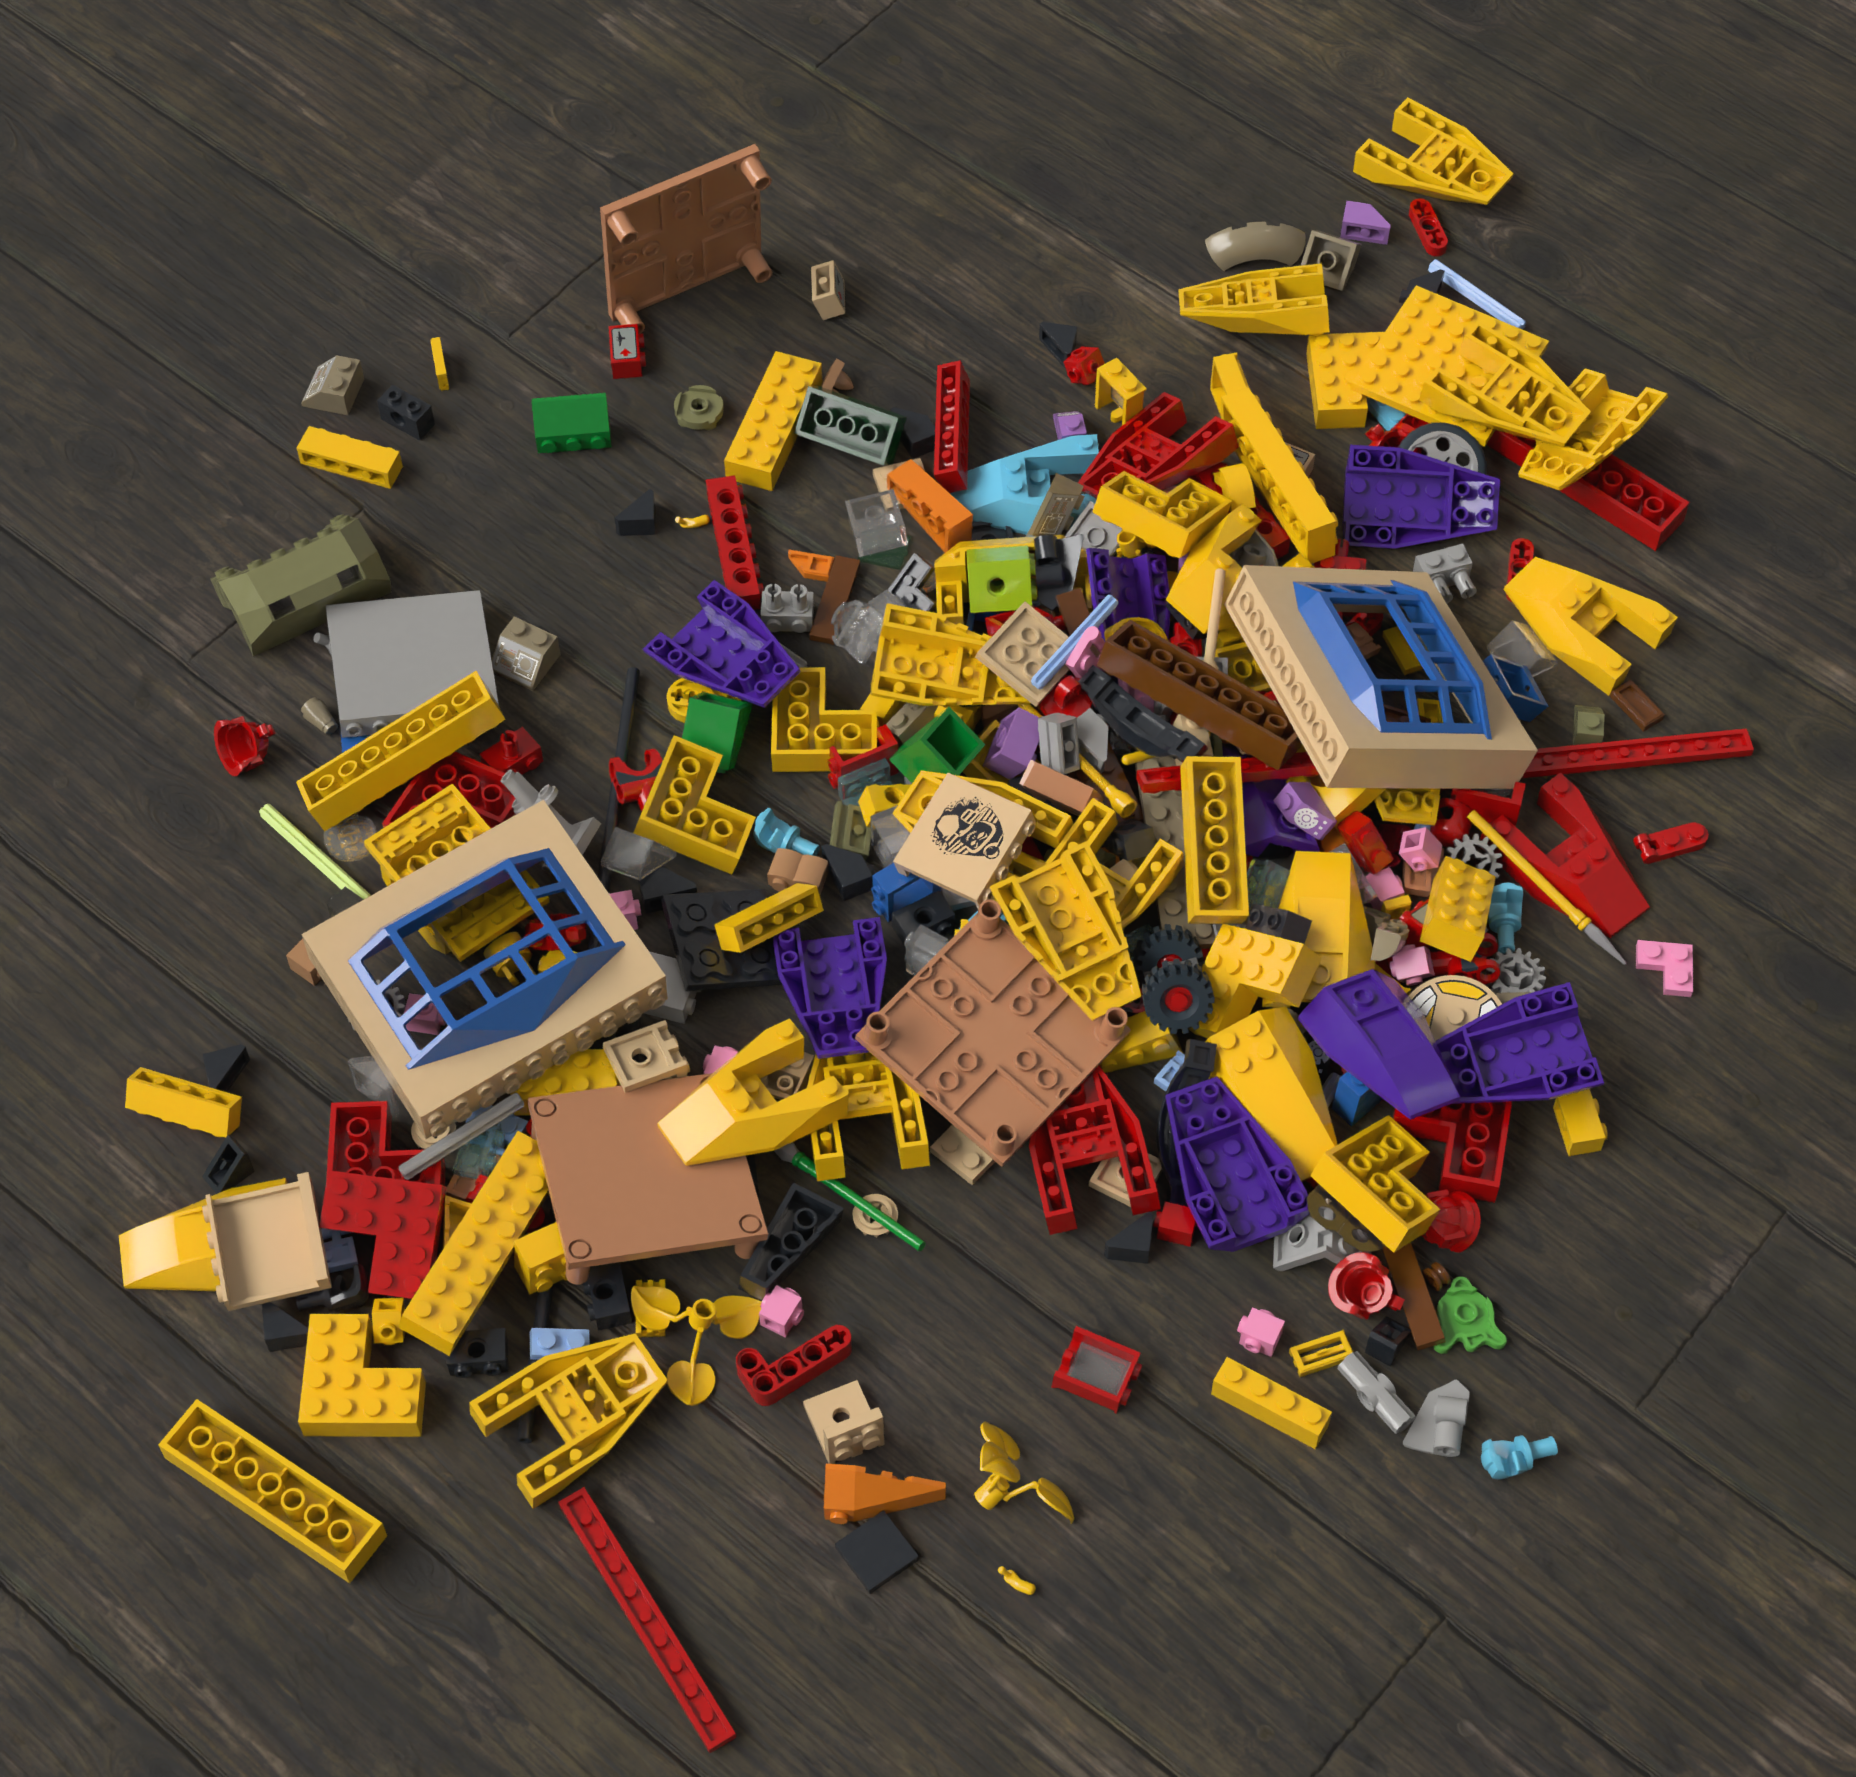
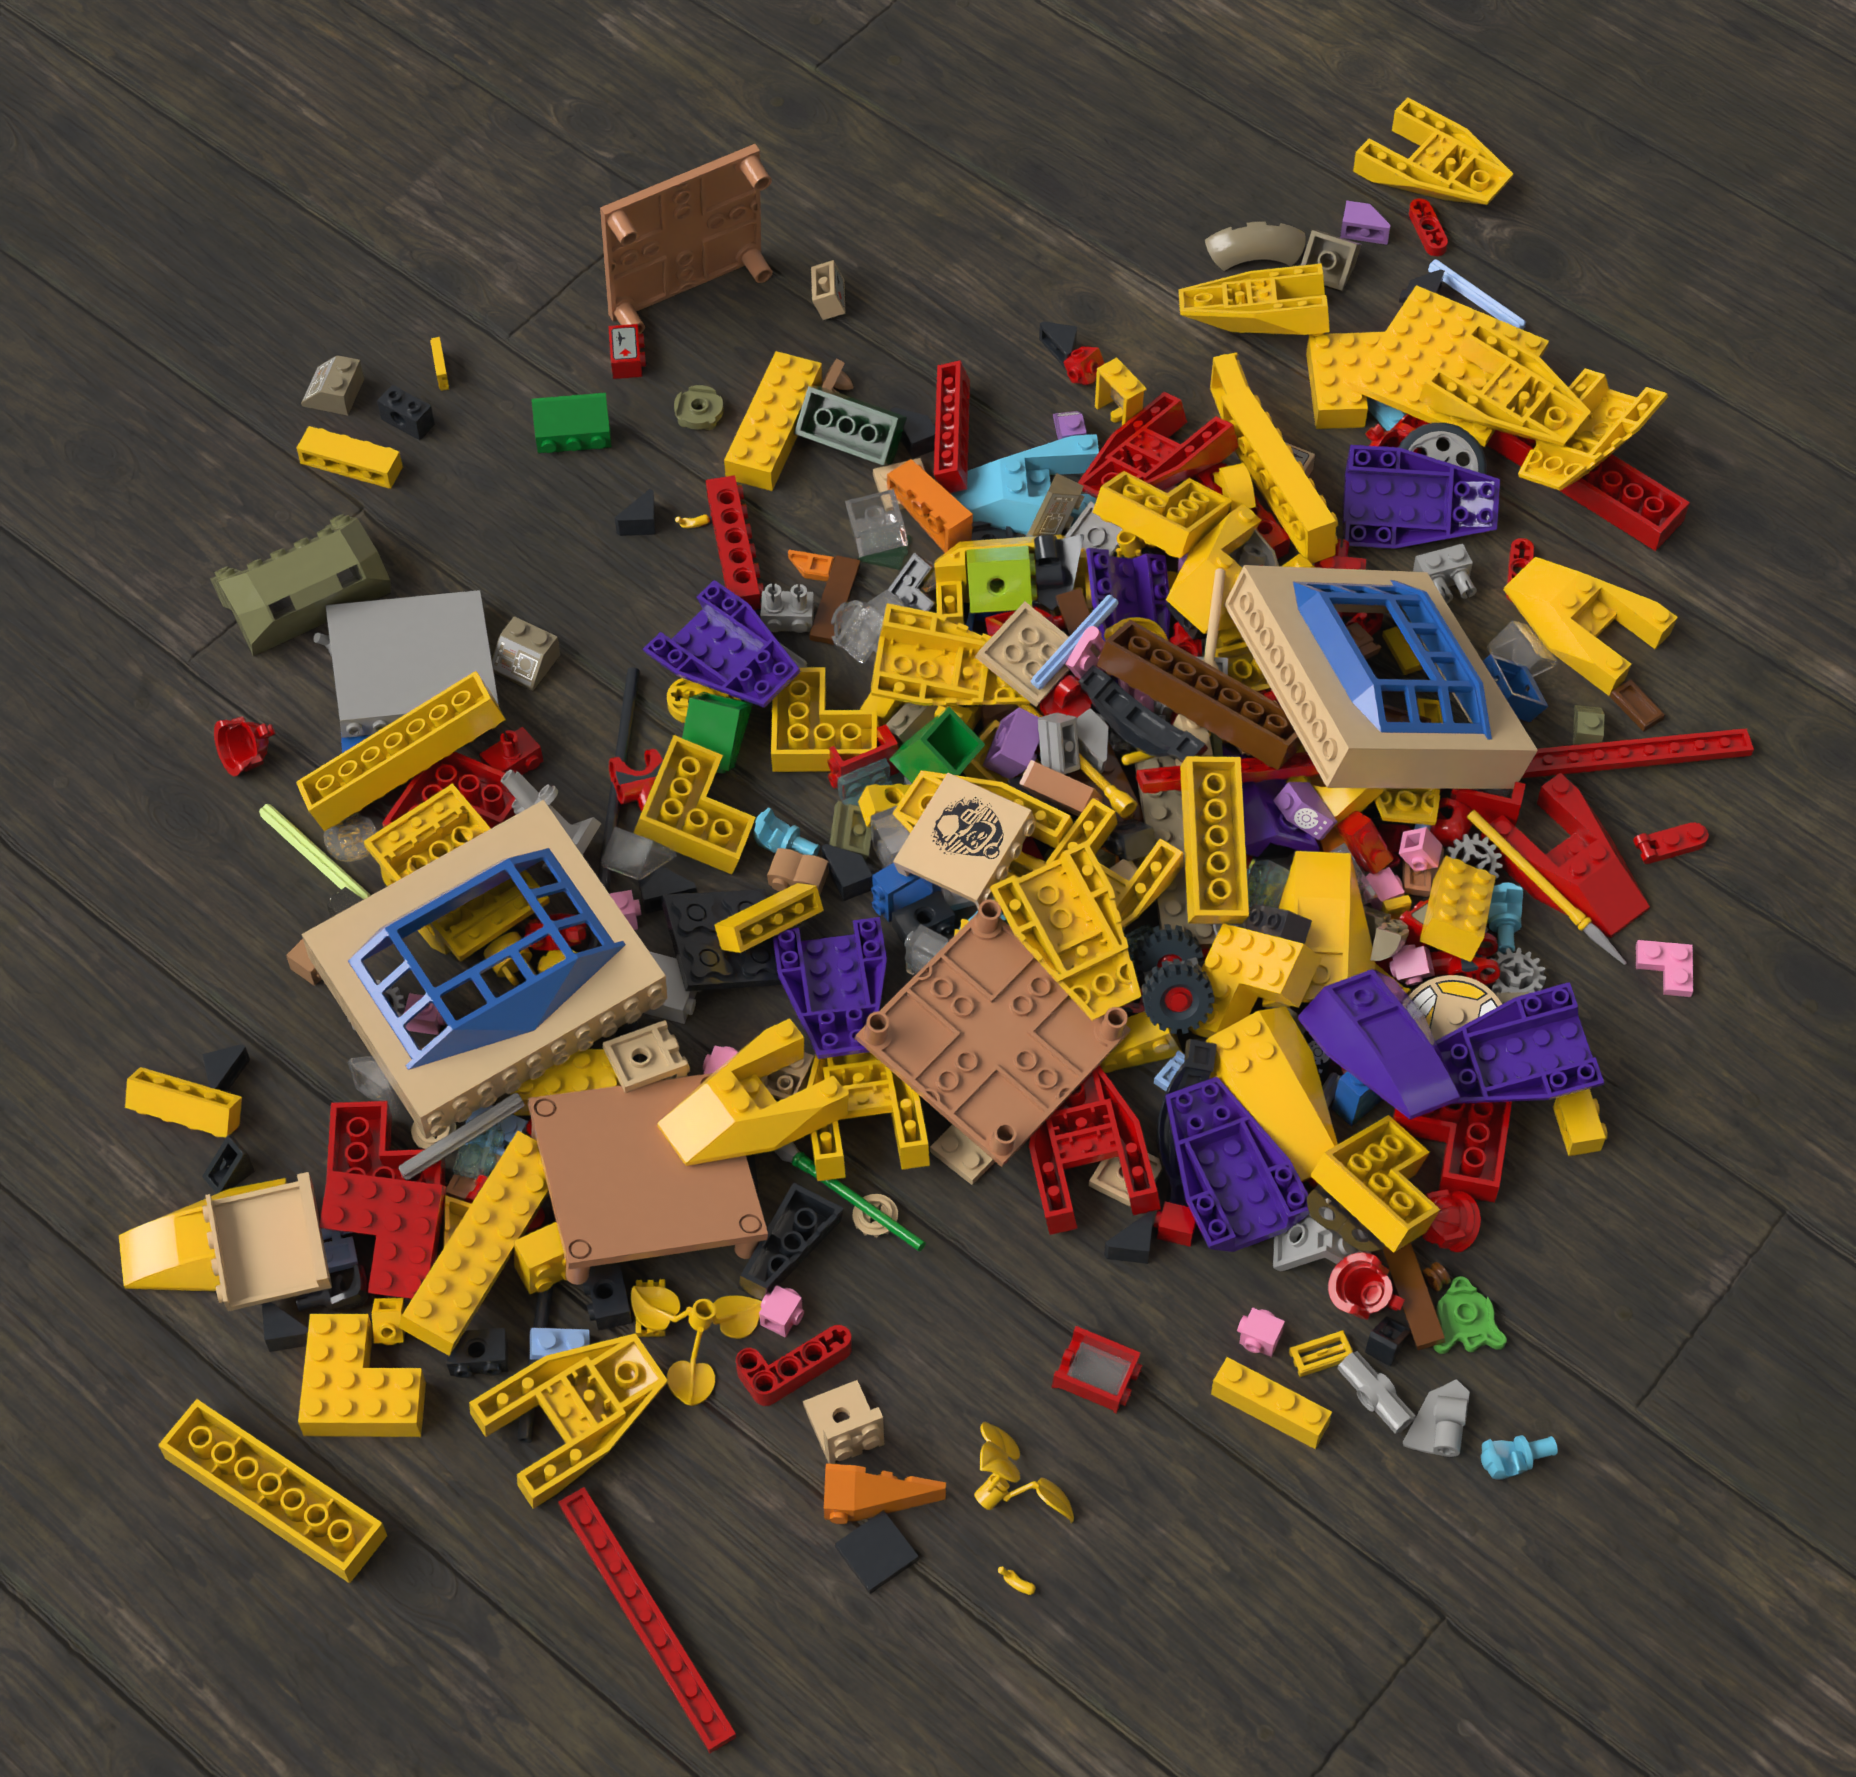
(318, 714): dark tan cone -> none

